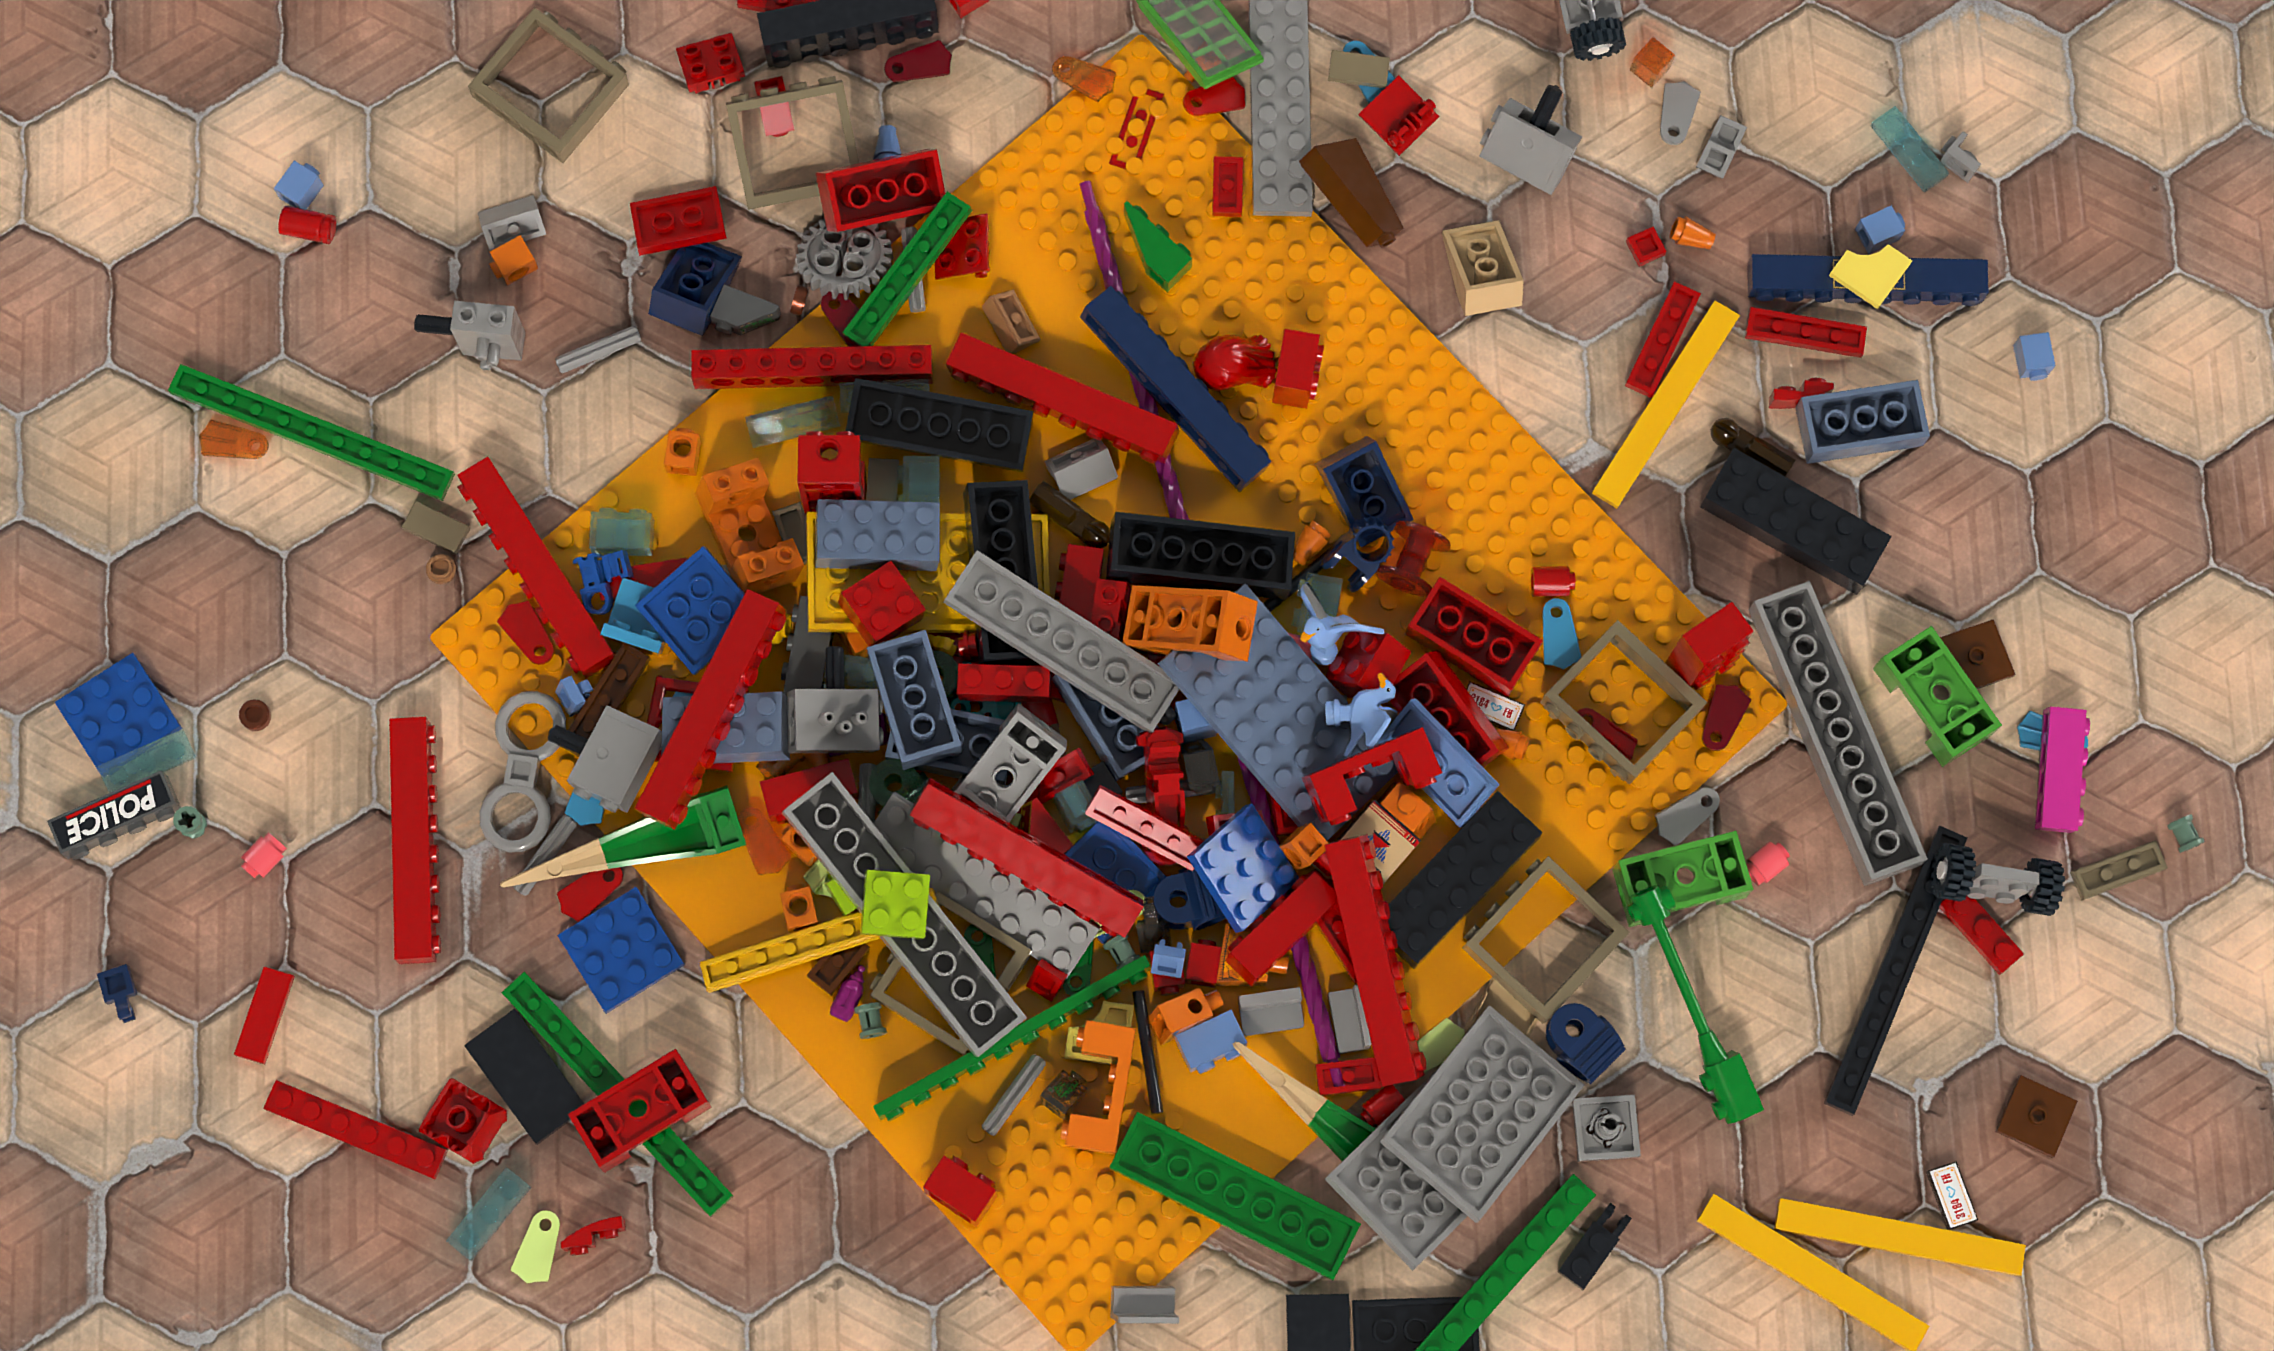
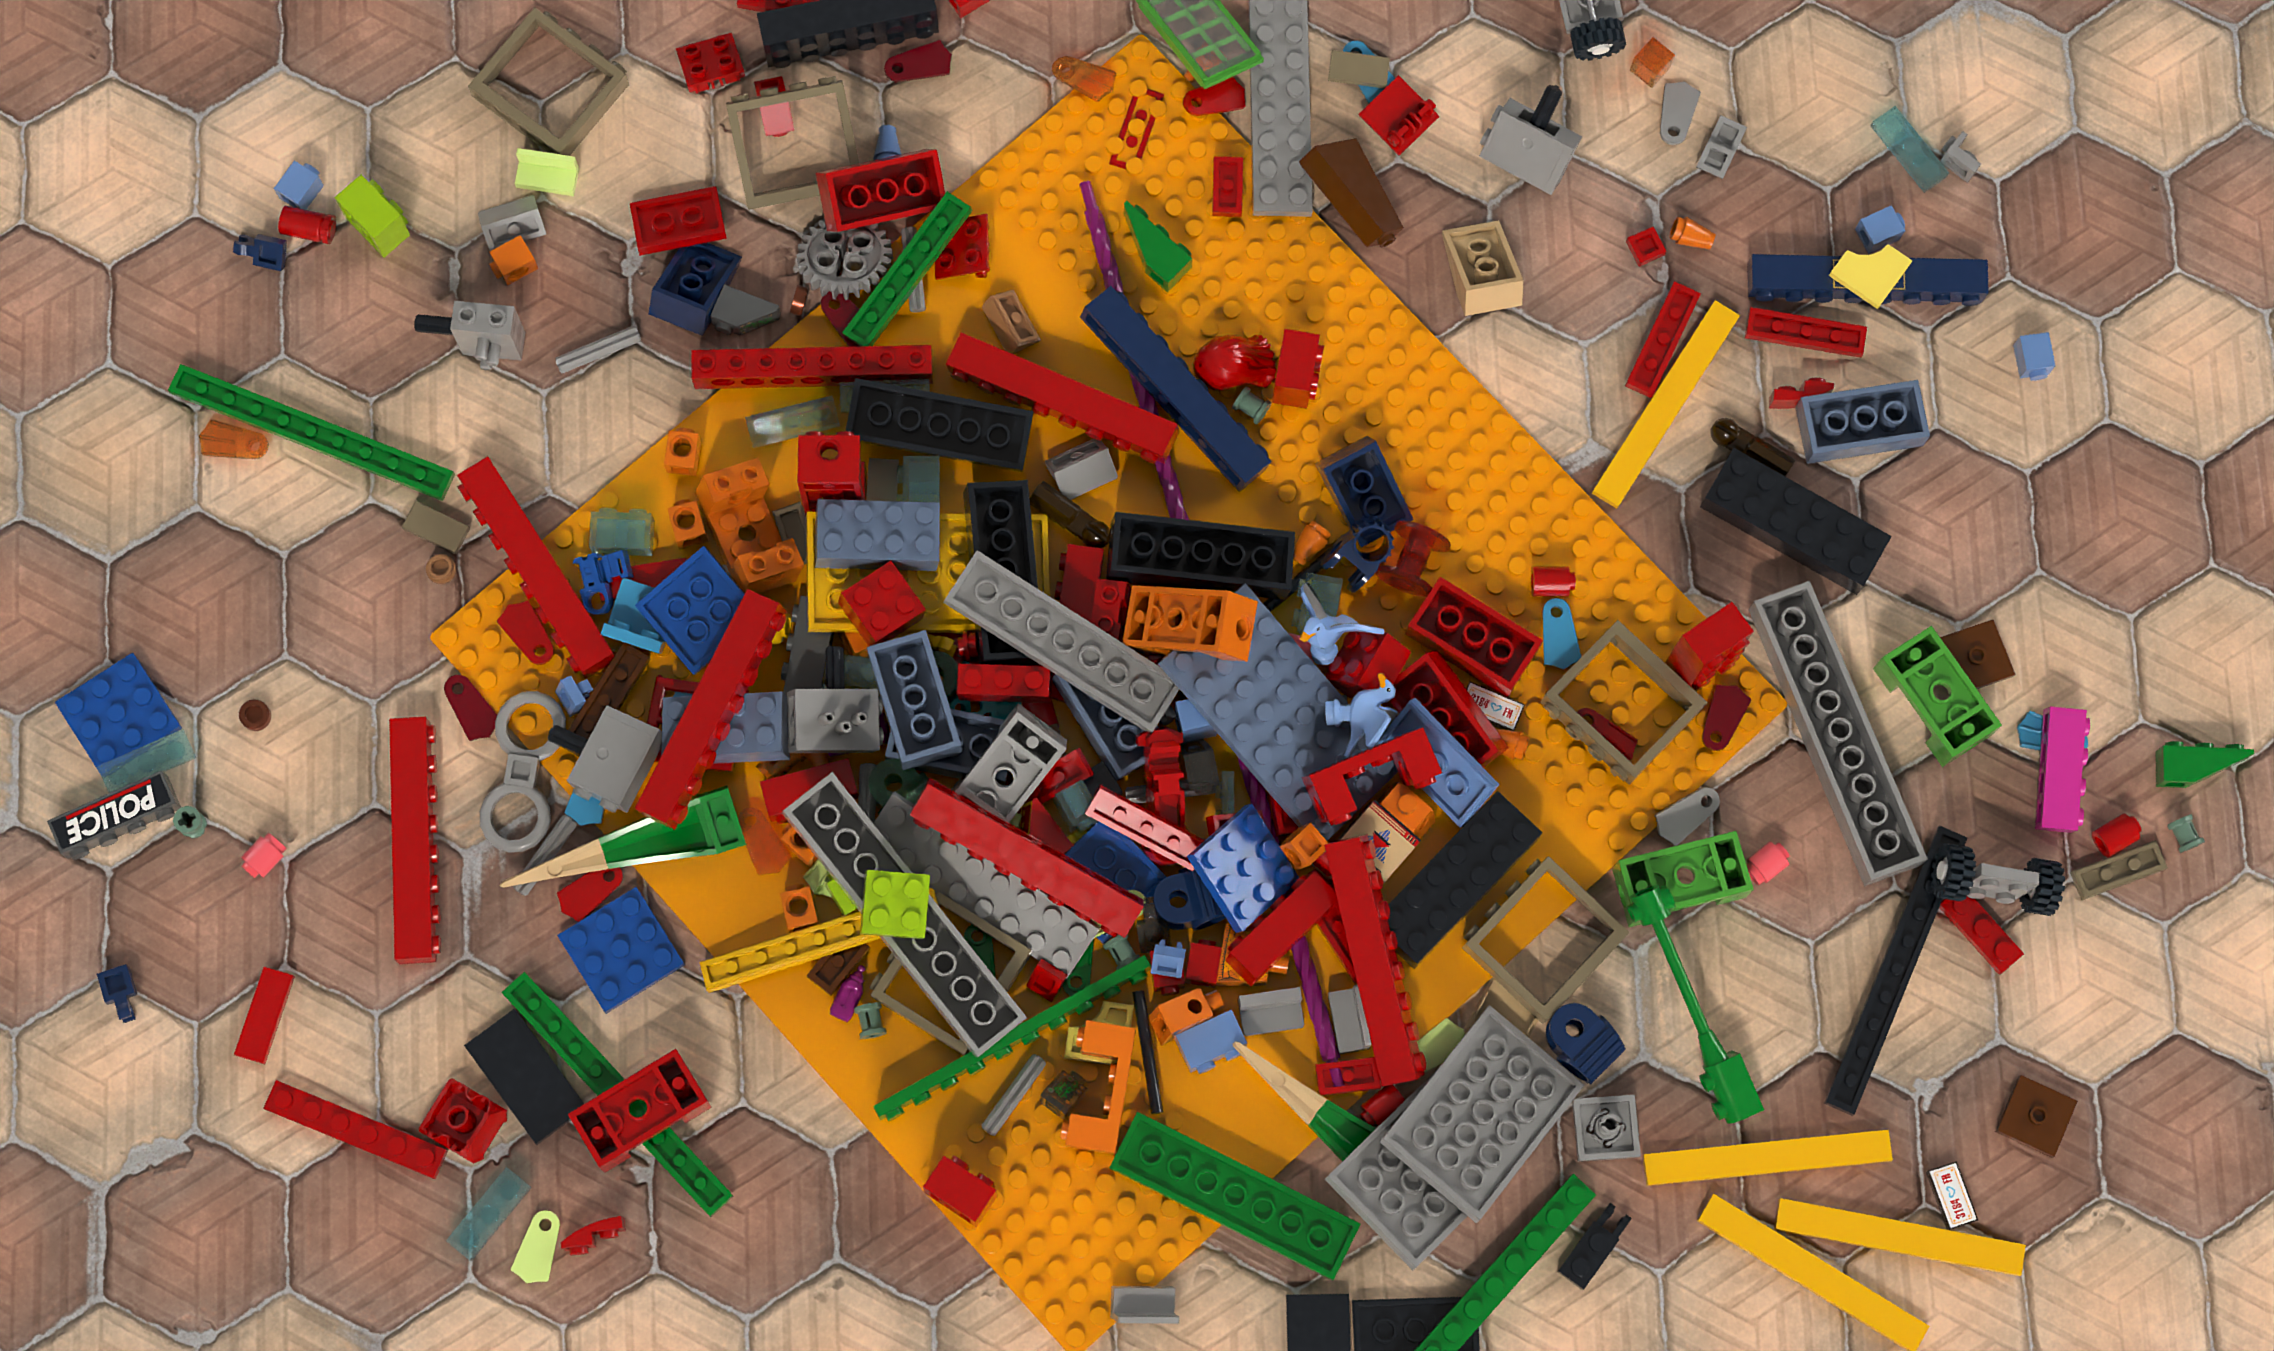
(265, 250): none -> dark blue plate
(373, 215): none -> lime brick
(470, 708): none -> dark red piece
(546, 172): none -> yellowish green panel
(691, 535): none -> orange brick
(1251, 405): none -> sand green bush
(1767, 1157): none -> yellow tile
(2116, 834): none -> red brick
(2186, 765): none -> green slope

